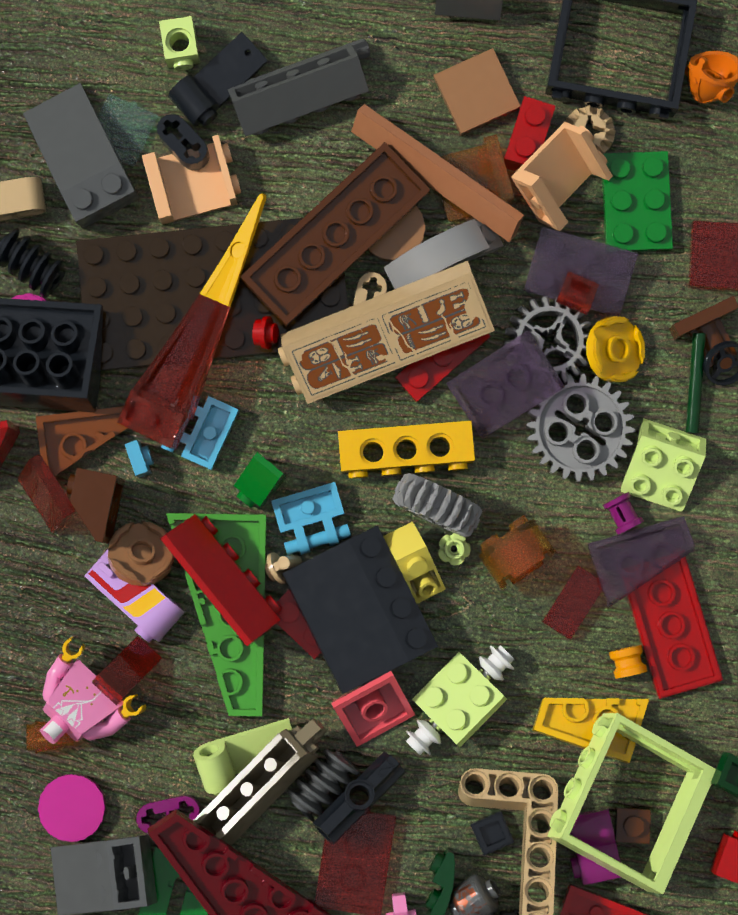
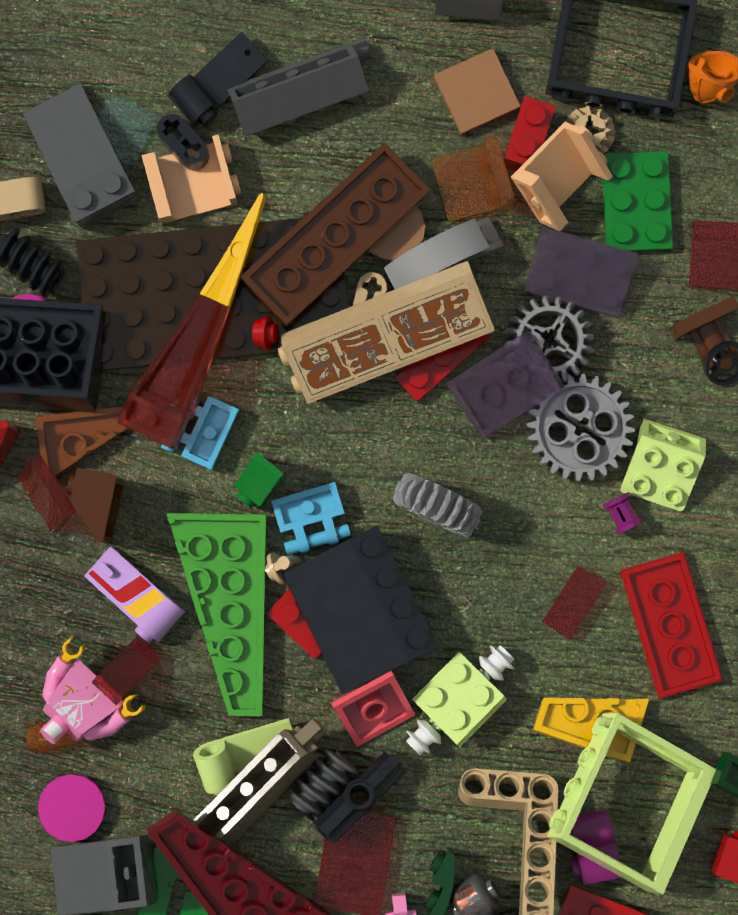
(139, 457): medium azure plate -> none
(139, 554): medium nougat tile -> none
(167, 805): magenta beam -> none
(179, 29): yellowish green brick -> none
(221, 578): red slope -> none
(414, 562): light yellow slope -> none
(439, 174): nougat tile -> none
(454, 558): yellowish green plate -> none
(456, 434): yellow brick -> none
(492, 832): black tile -> none
(516, 552): clear orange brick -> none
(577, 292): clear red plate -> none
(615, 349): yellow tile -> none
(628, 661): light orange wheel -> none
(632, 825): reddish brown plate -> none
(638, 556): clear purple wing -> none
(695, 382): dark green bar -> none

